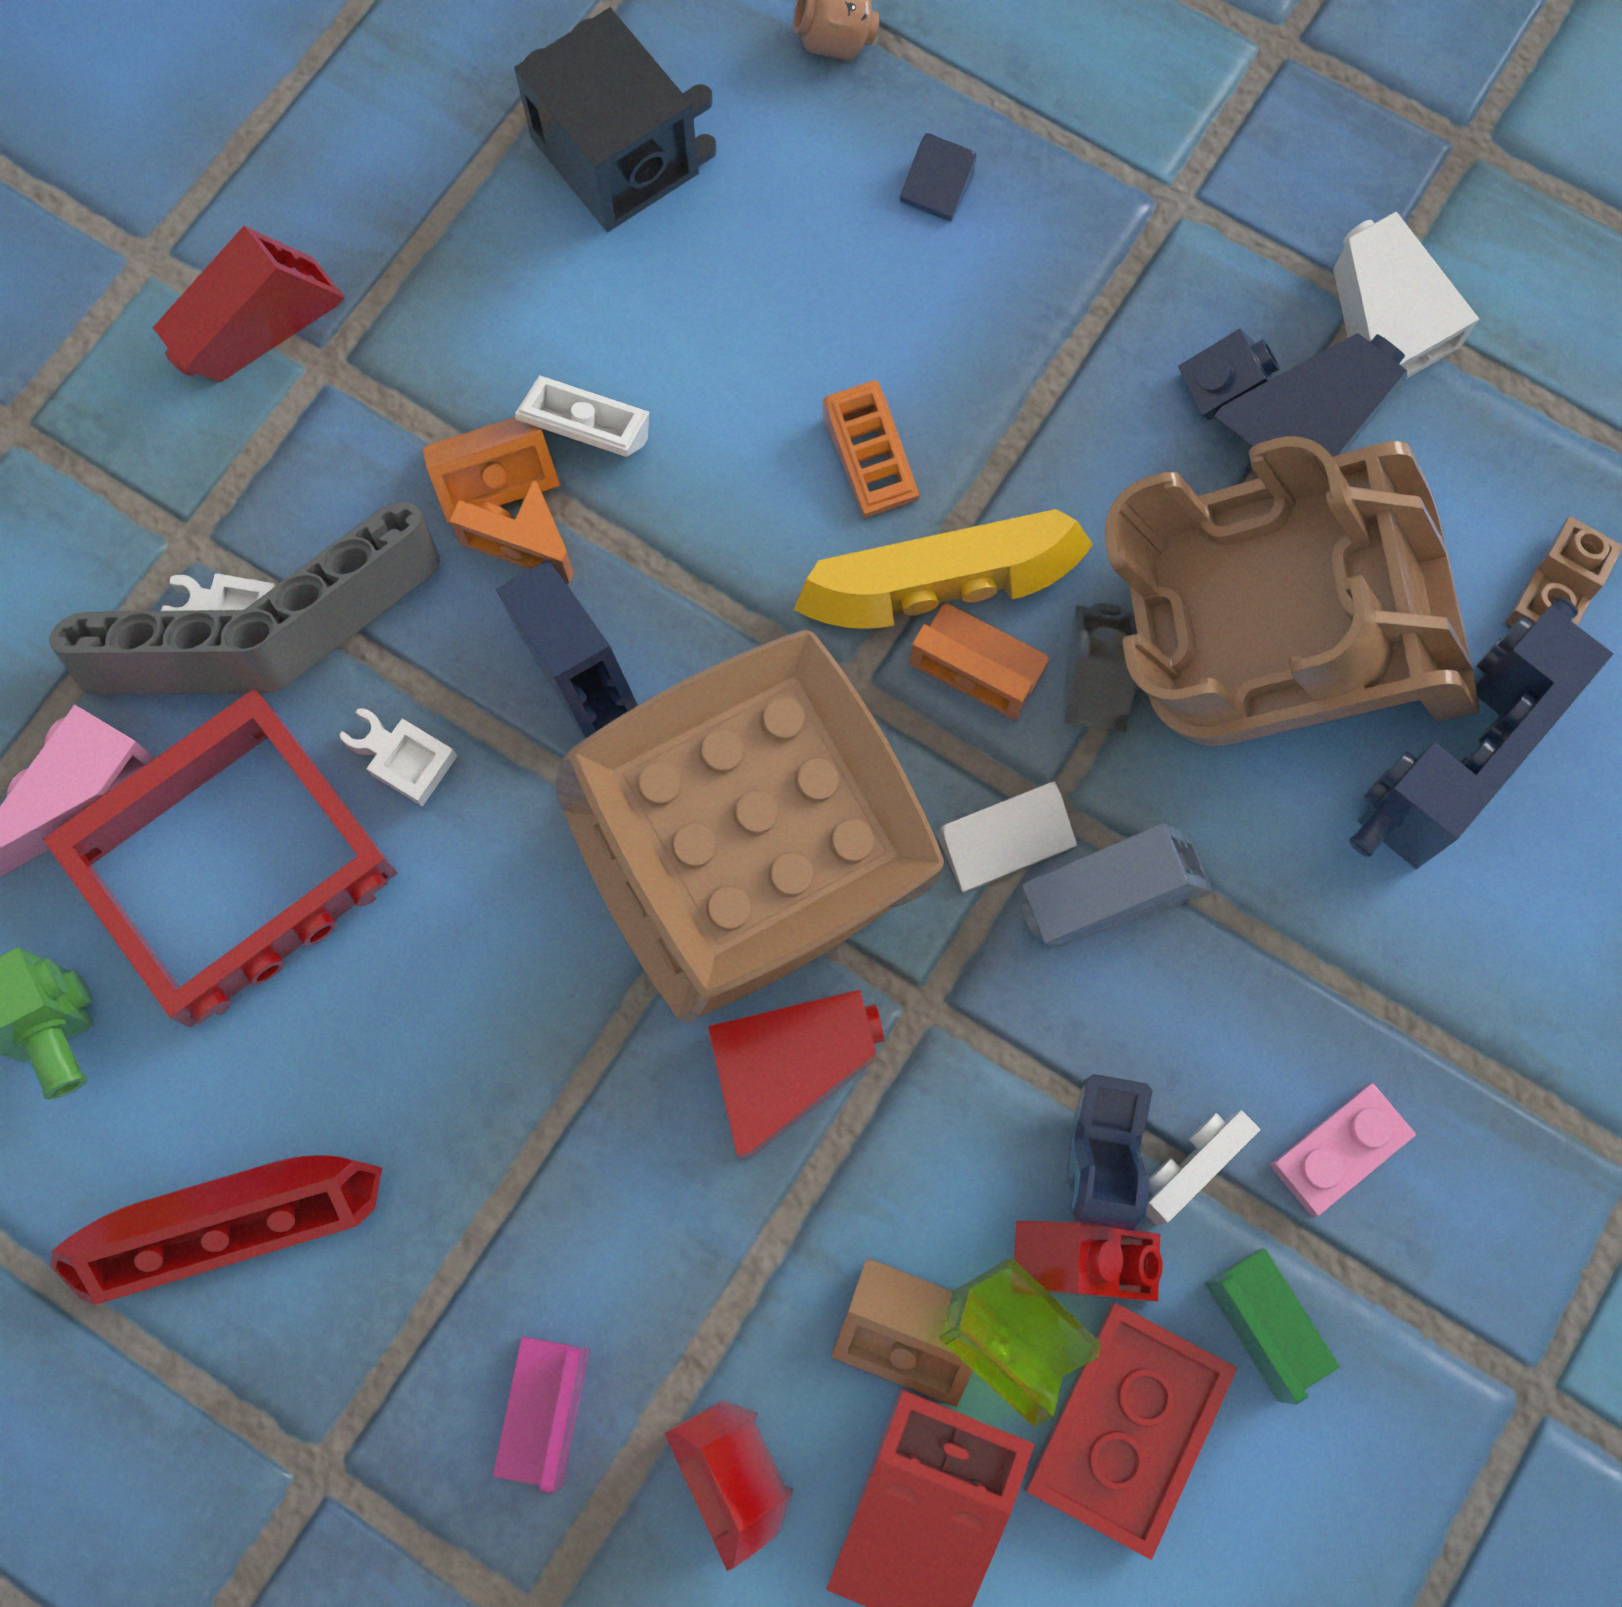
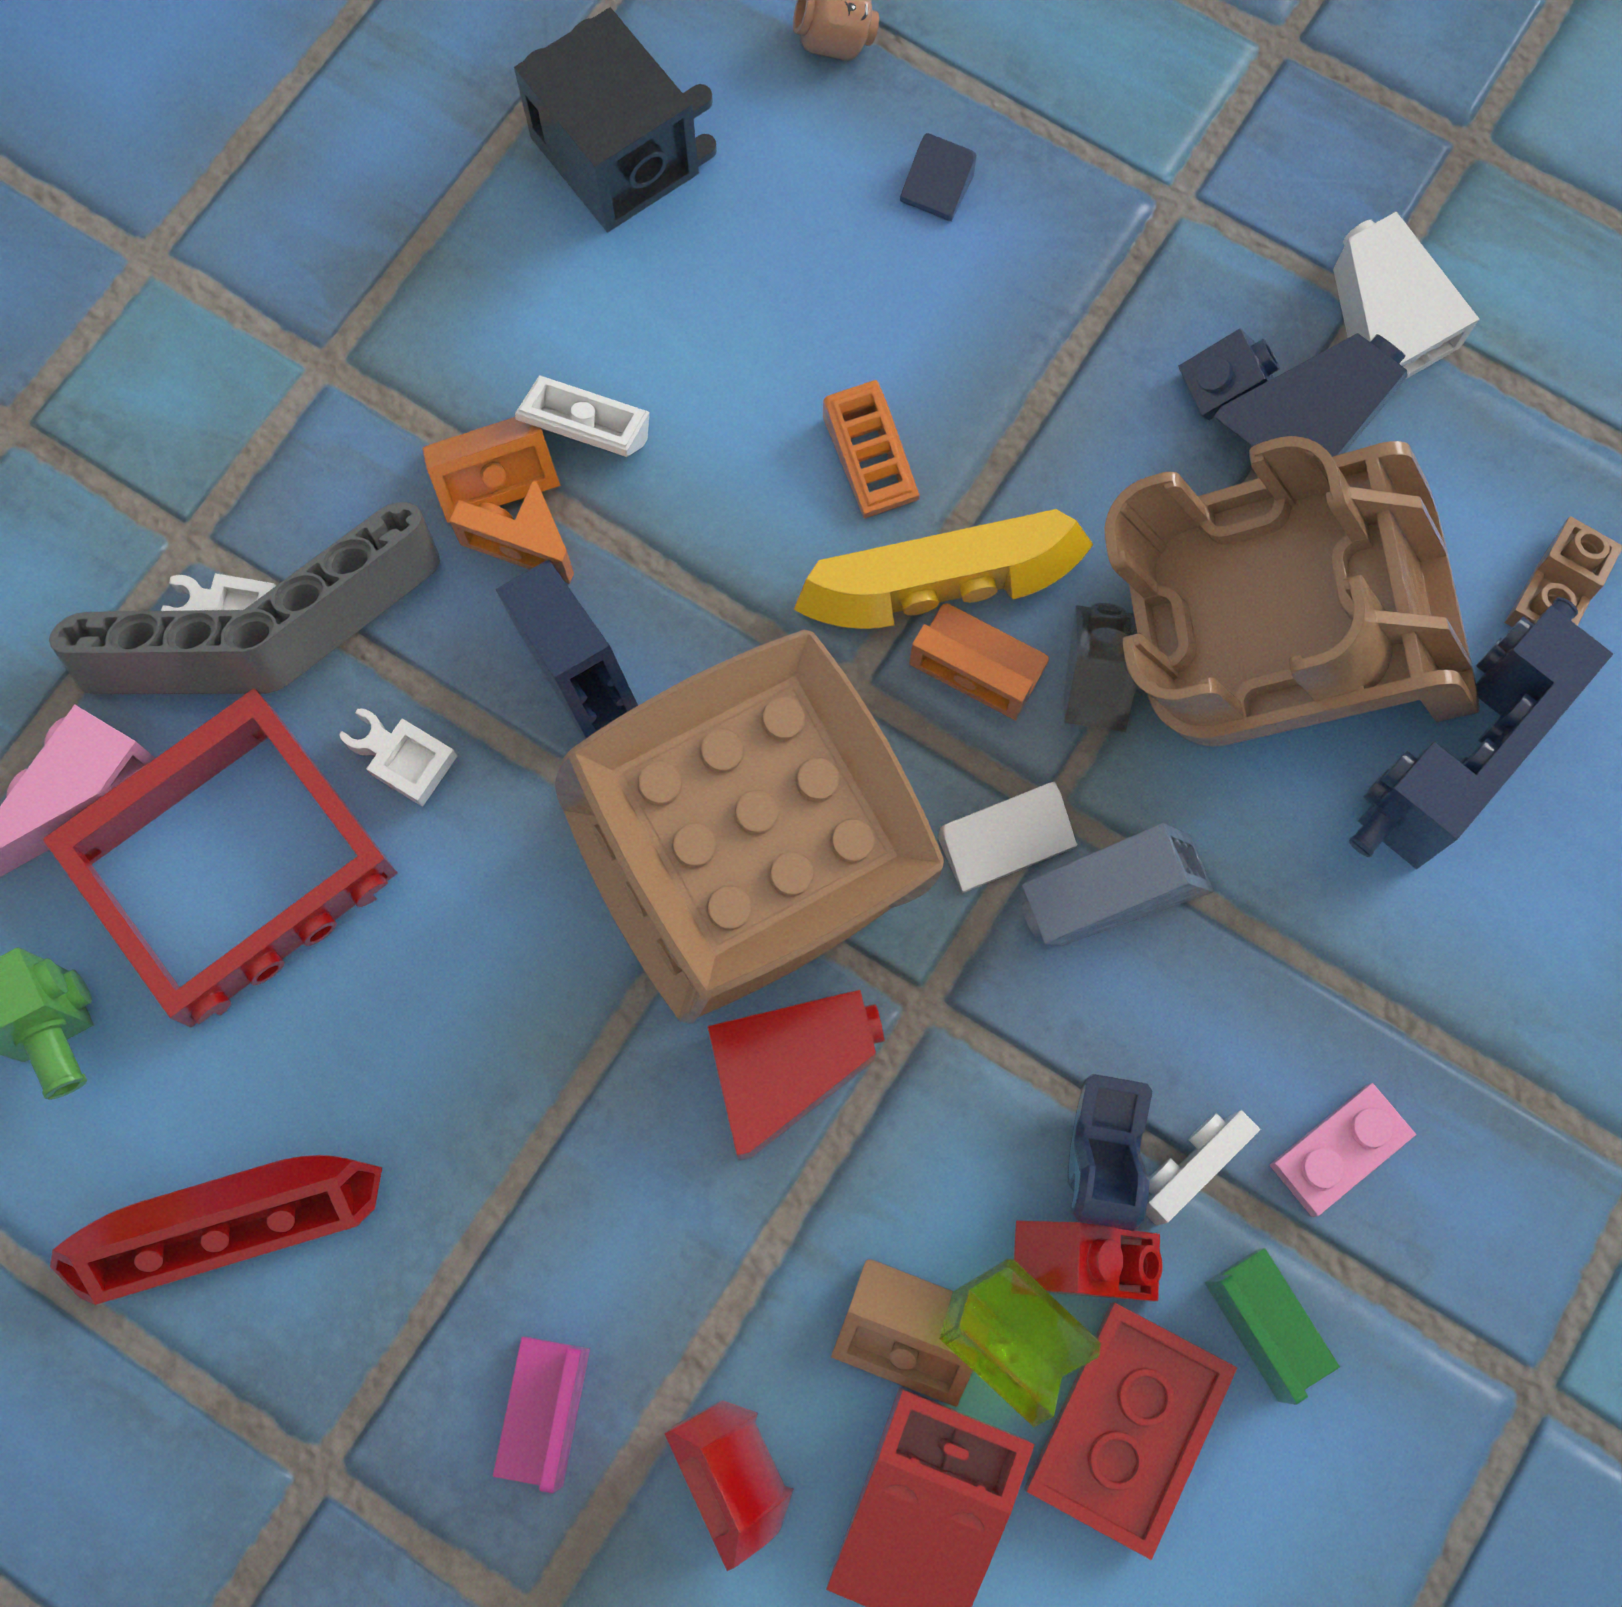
(244, 306): red slope -> none

